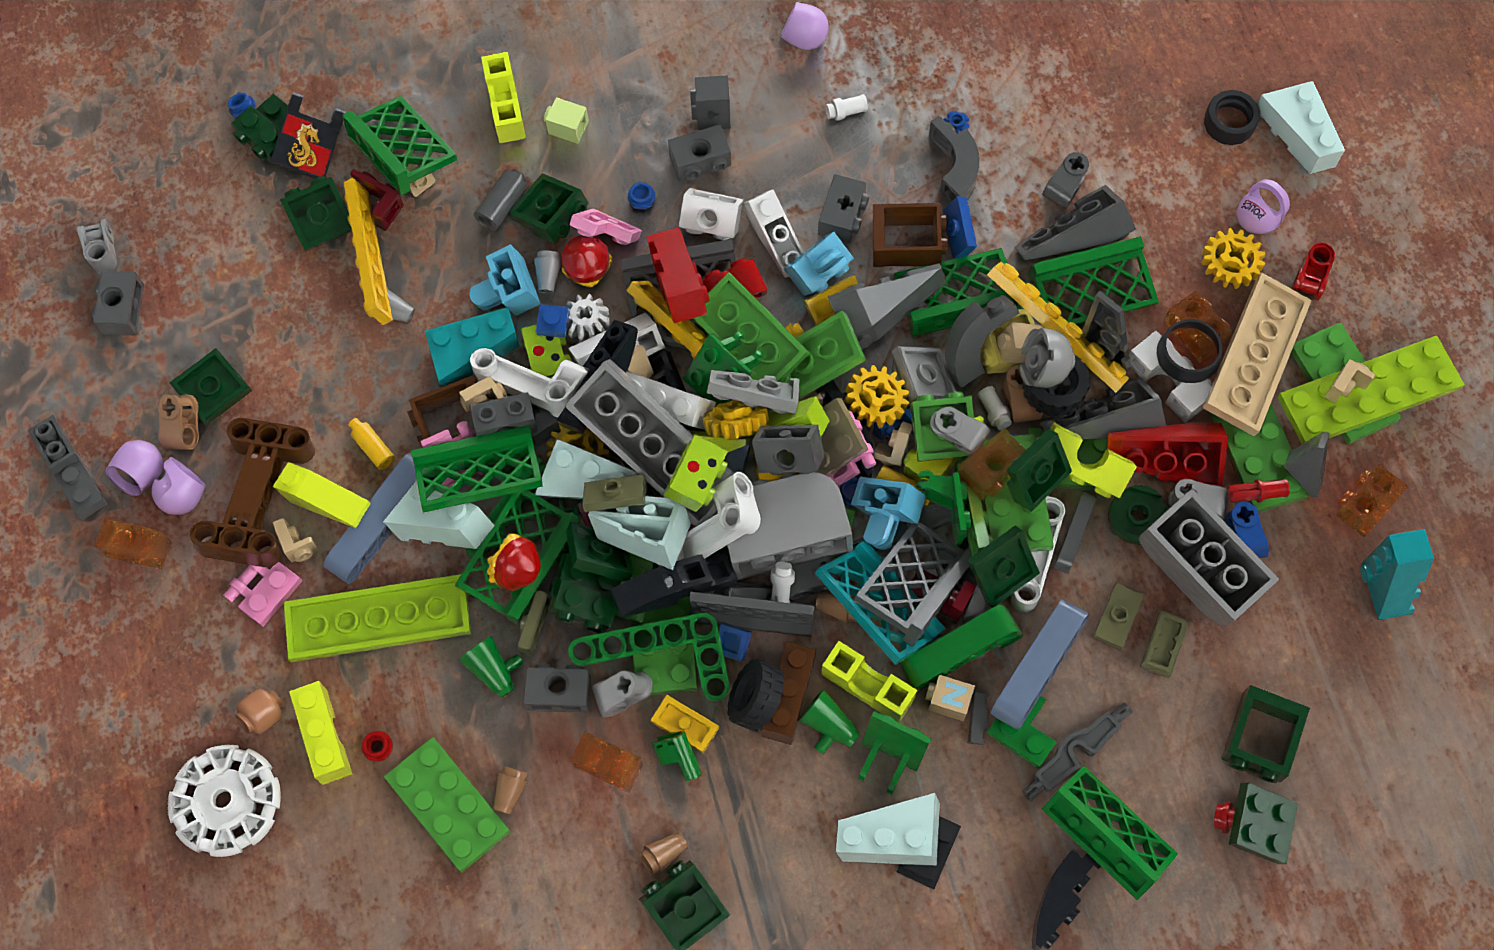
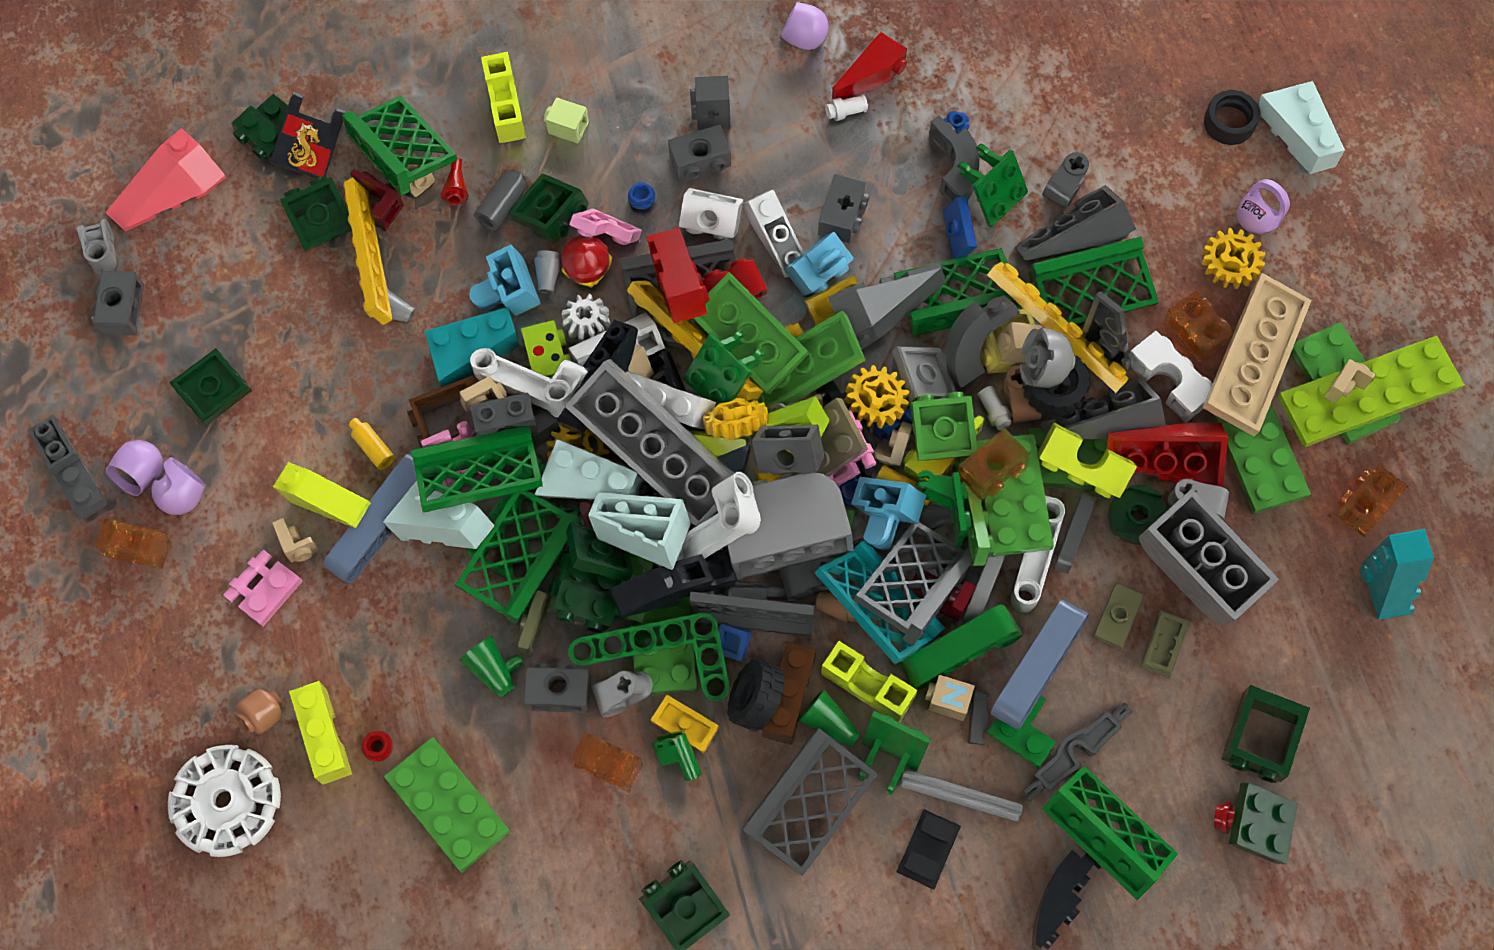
(170, 176): none -> coral wedge
(178, 426): medium nougat piece -> none
(240, 103): blue plate -> none
(253, 492): reddish brown beam -> none
(376, 618): lime plate -> none
(455, 189): none -> red cone
(509, 788): medium nougat cone -> none
(514, 563): red hair -> none
(552, 321): blue plate -> none
(614, 493): olive plate -> none
(663, 852): medium nougat cone -> none
(696, 474): lime brick -> none
(753, 393): light grey wing -> none
(782, 578): white animal -> none
(788, 783): none -> dark grey fence
(872, 68): none -> red slope
(892, 834): light aqua wedge -> none
(908, 215): reddish brown window -> none
(961, 795): none -> light grey axle
(964, 432): light grey piece -> none
(1000, 187): none -> green plate
(1003, 566): dark green plate -> none
(1038, 471): dark green plate -> none
(1182, 374): black tyre -> none
(1250, 531): blue piece -> none
(1258, 490): red axle -> none
(1308, 463): dark grey slope -> none
(1313, 274): red piece -> none

